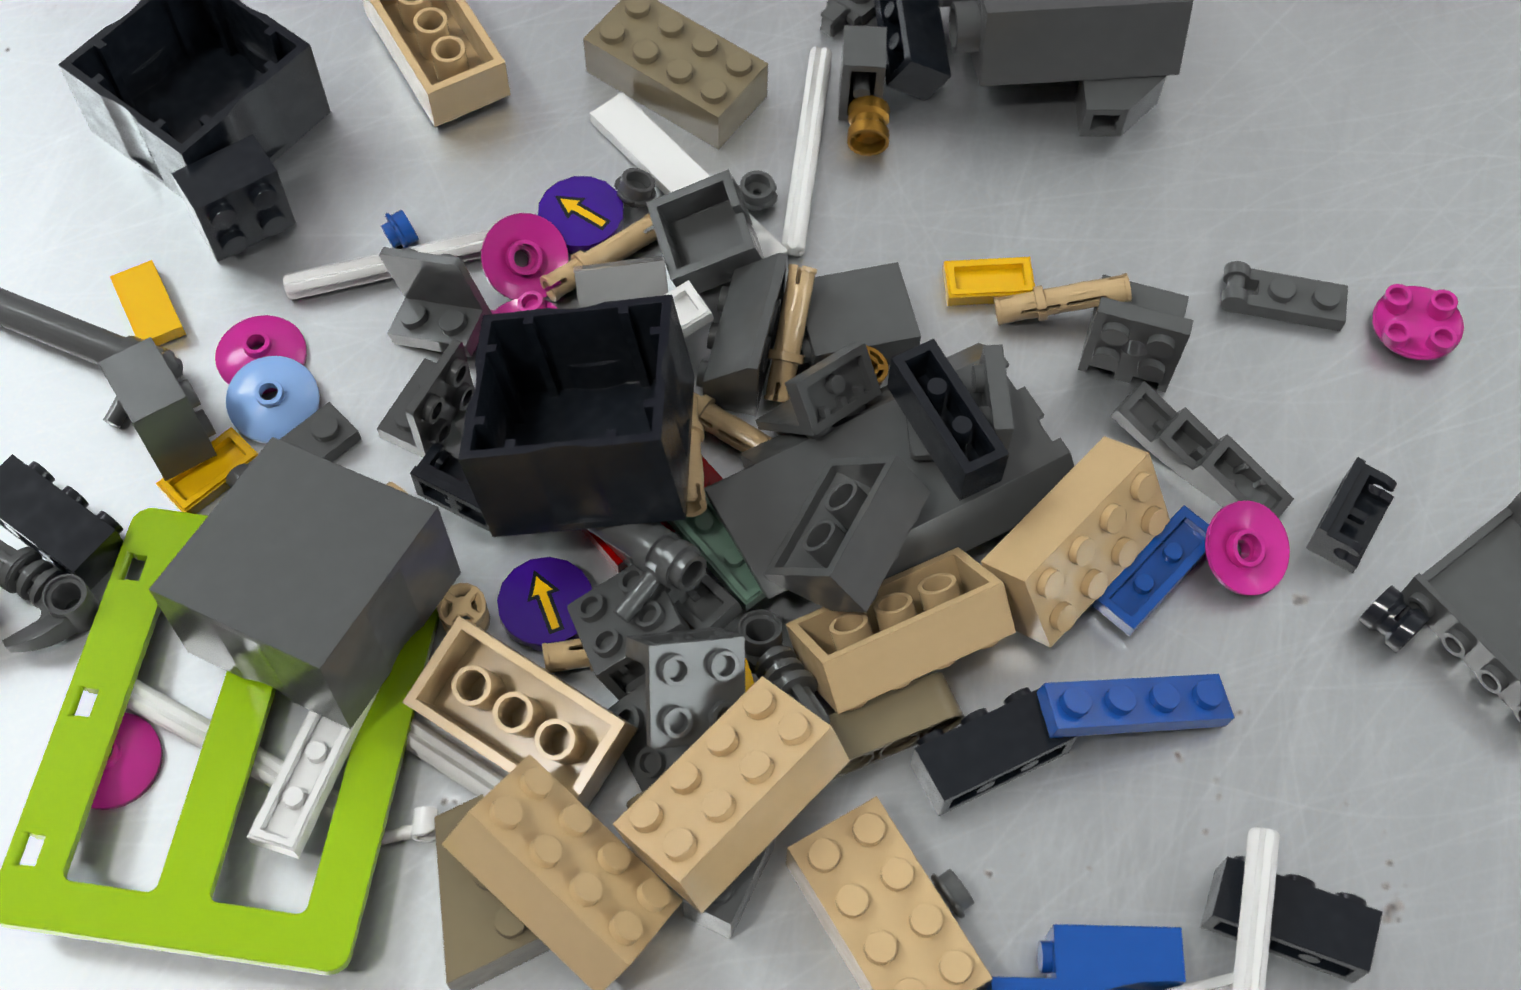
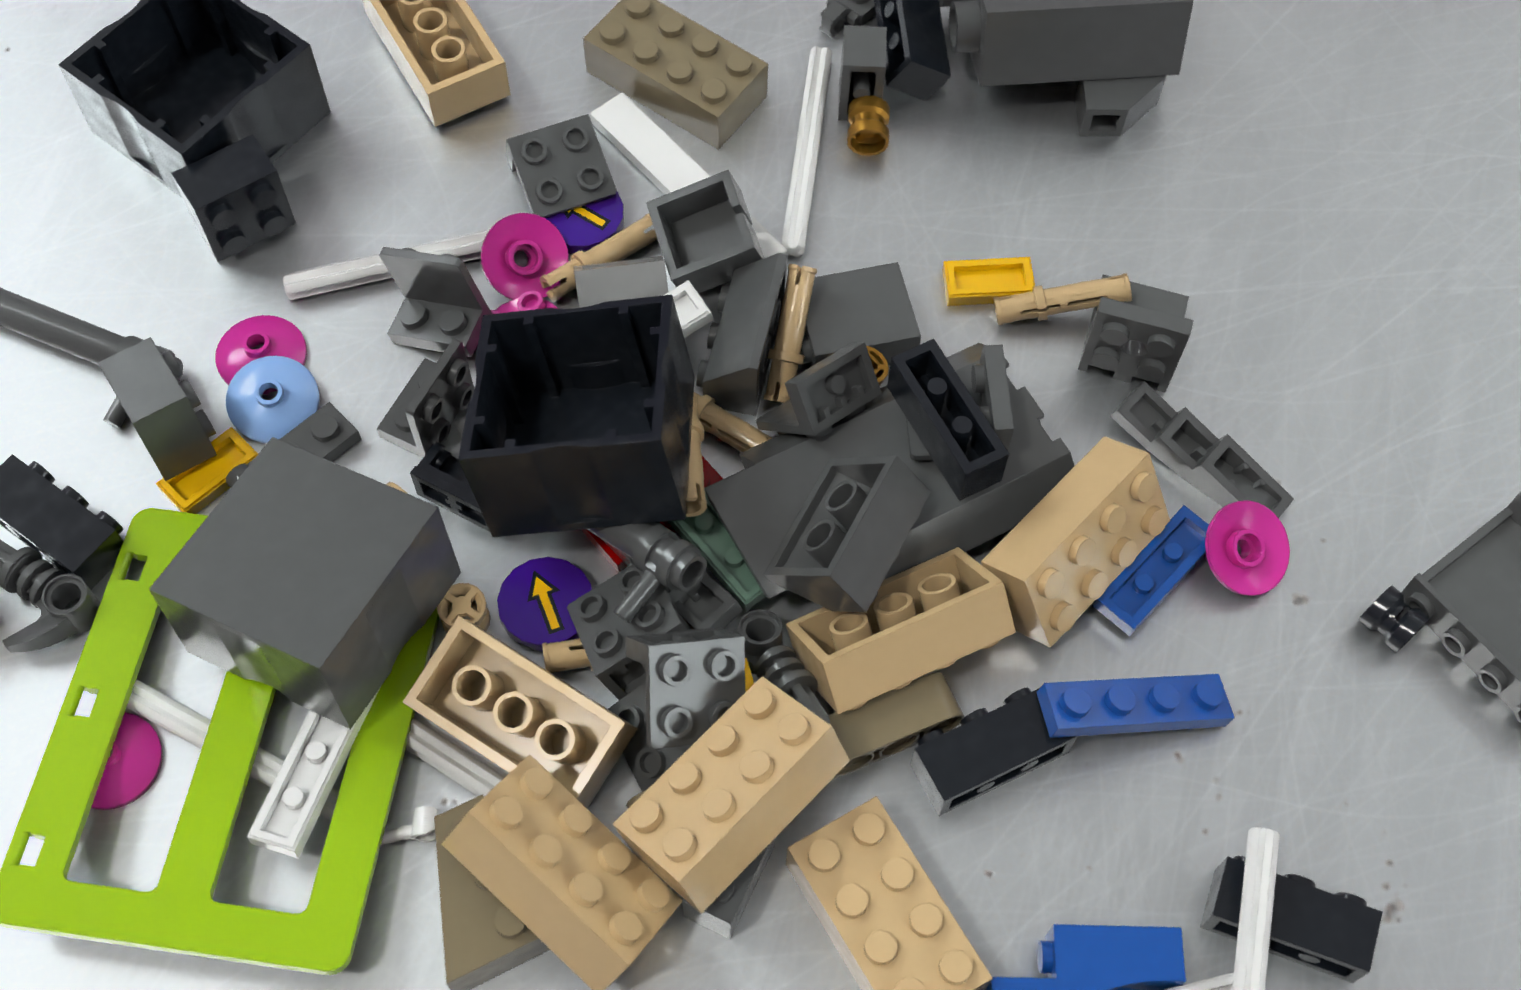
(147, 304): yellow tile -> none
(399, 230): blue plate -> none
(561, 167): none -> dark grey bracket
(635, 187): dark grey plate -> none
(760, 183): dark grey plate -> none
(953, 892): dark grey plate -> none
(1284, 297): dark grey plate -> none
(1352, 516): black hinge -> none
(1418, 321): dark pink dish -> none

